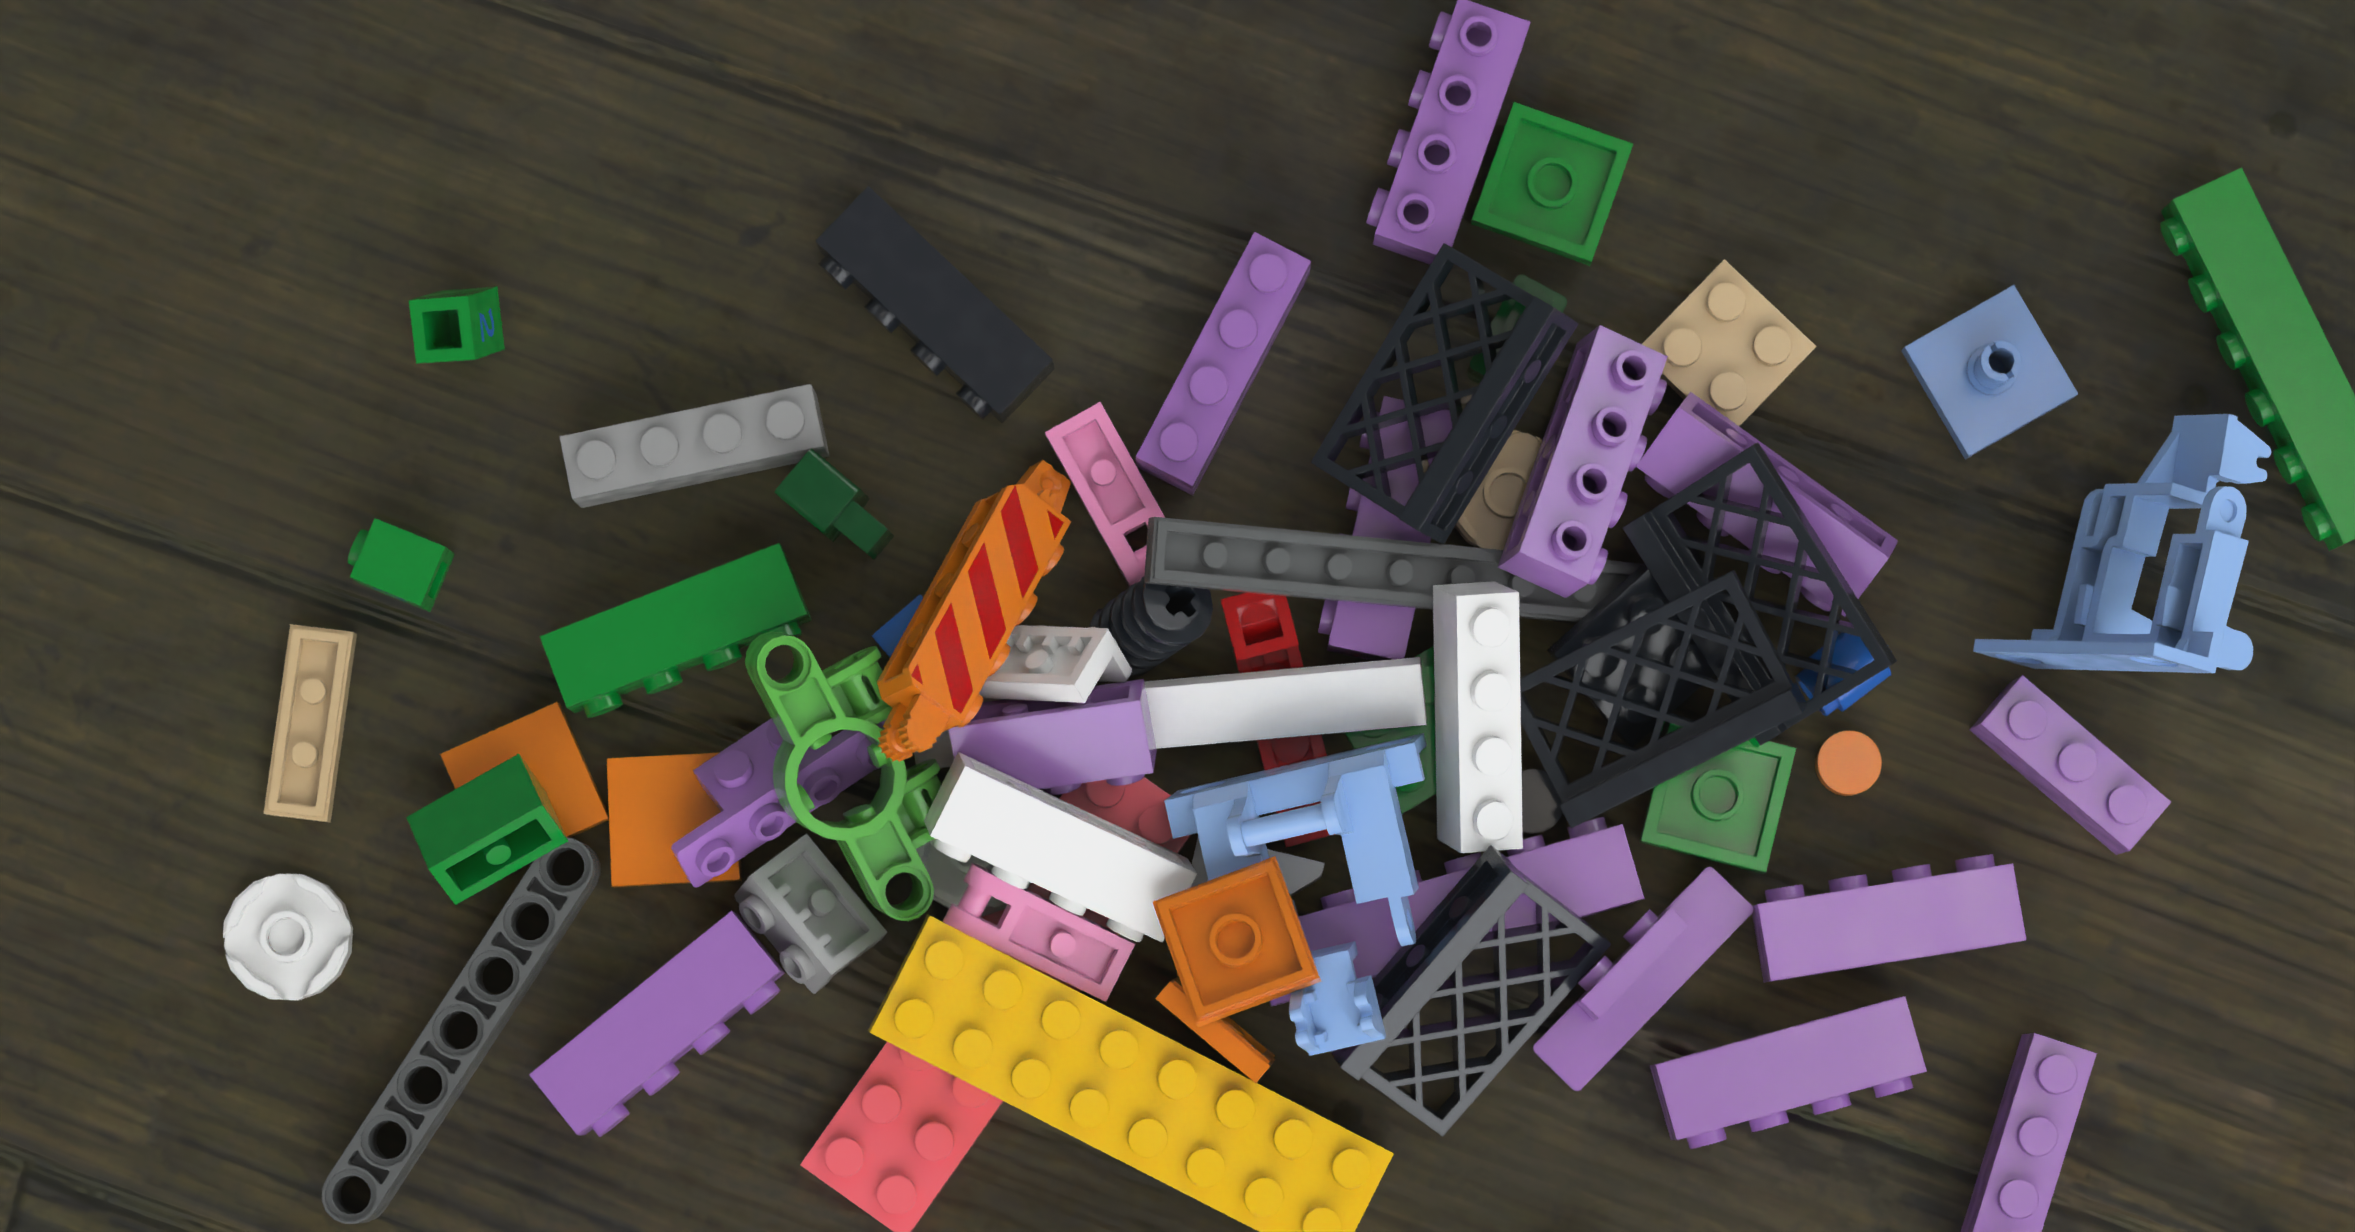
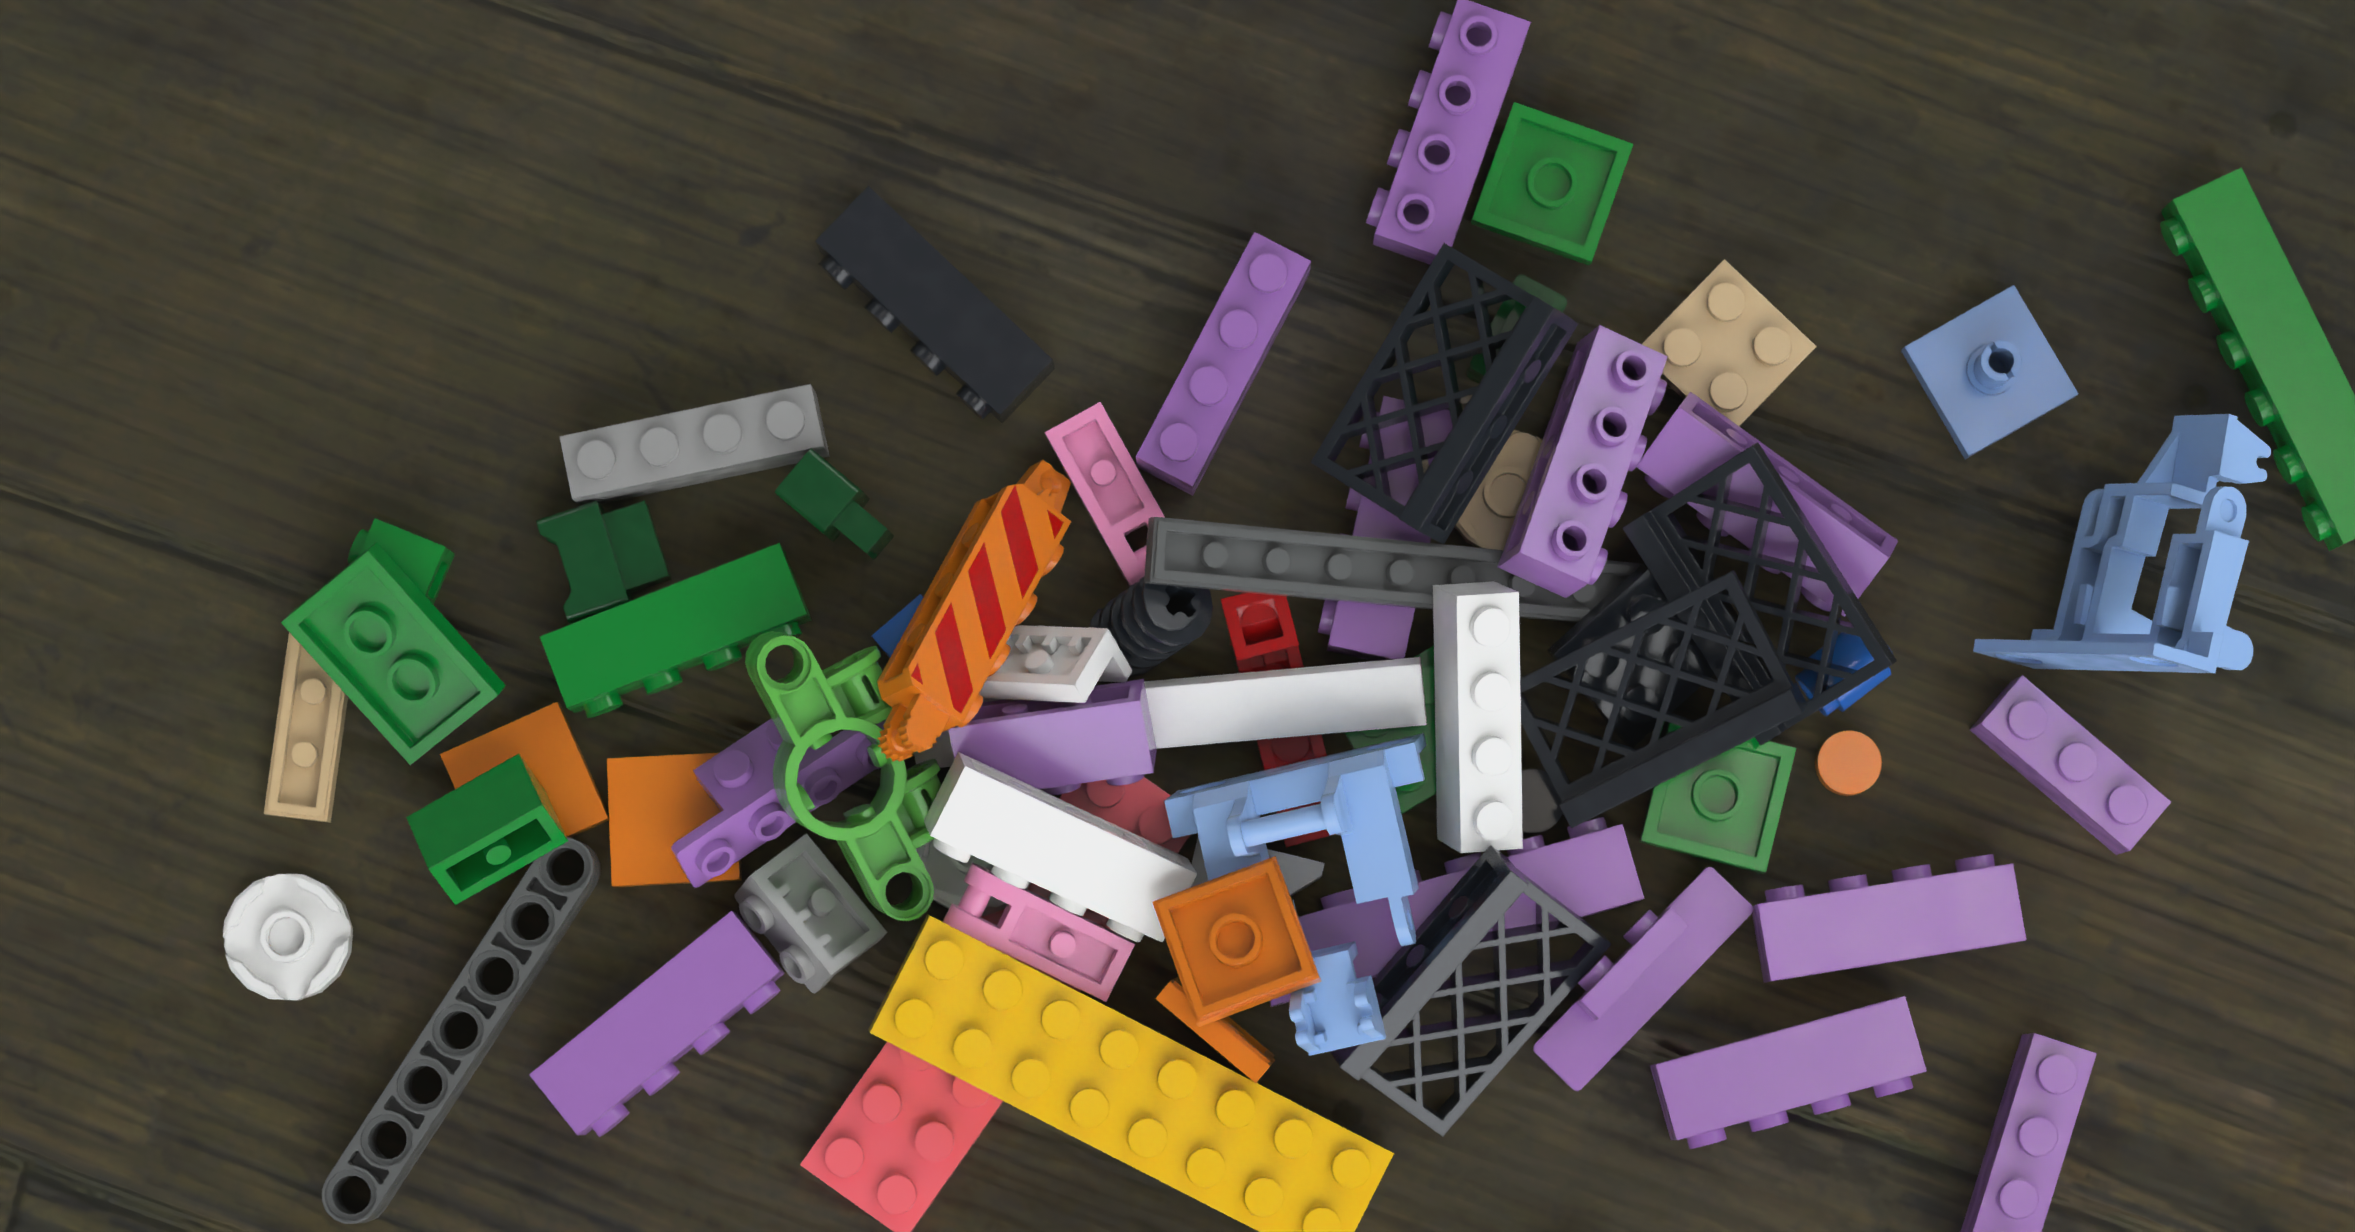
(393, 653): none -> green plate
(456, 325): green brick -> none
(605, 555): none -> dark green piece

